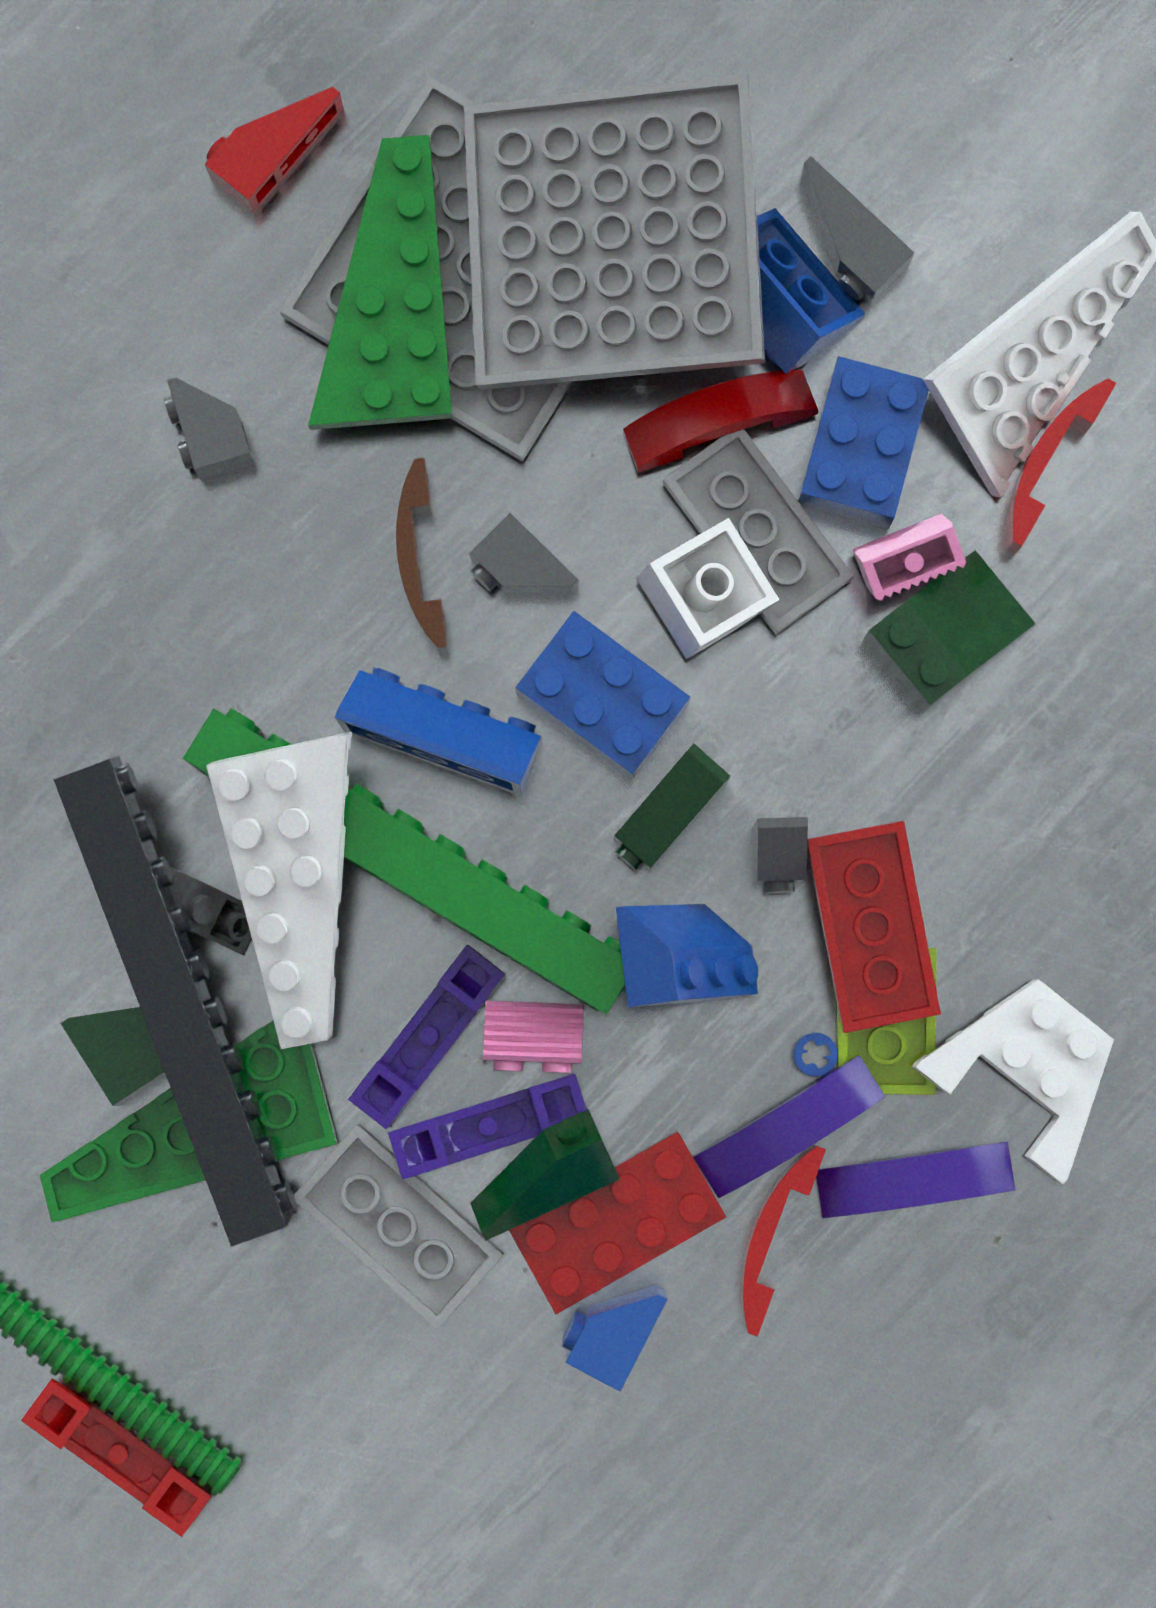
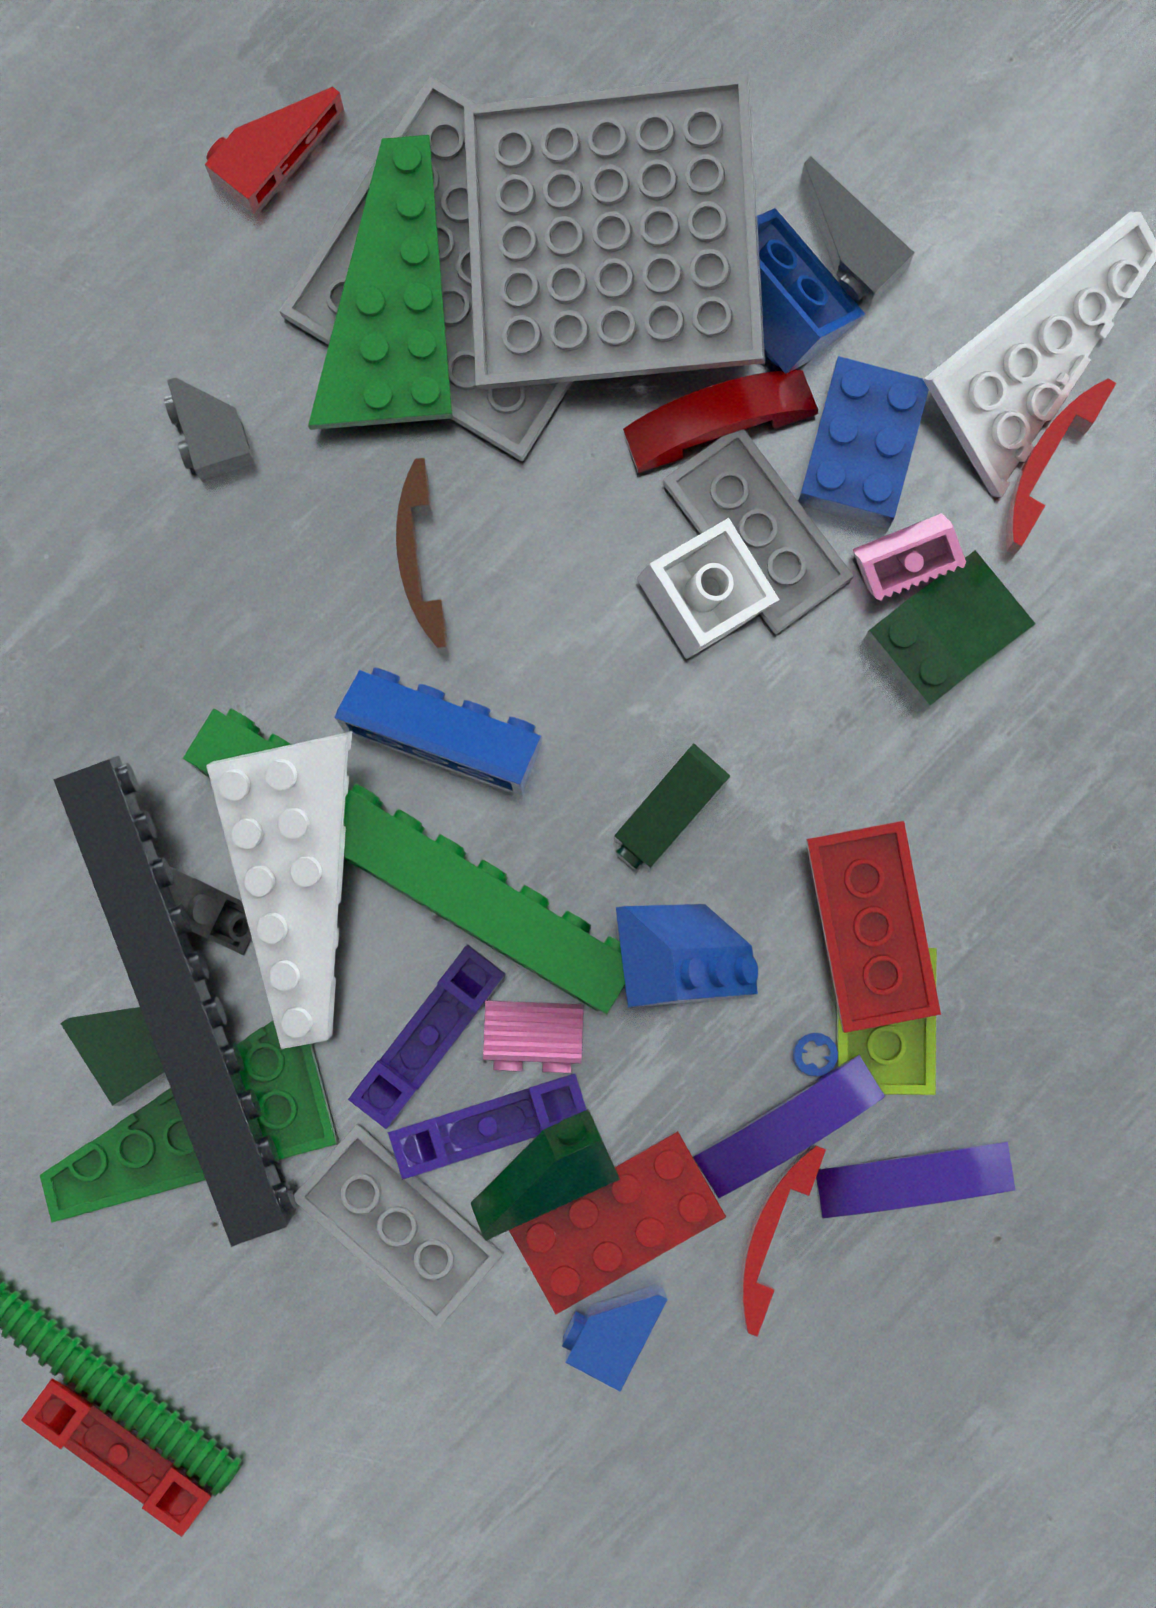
(519, 563): dark grey slope -> none
(602, 695): blue brick -> none
(780, 853): dark grey slope -> none
(1042, 1050): white wing -> none

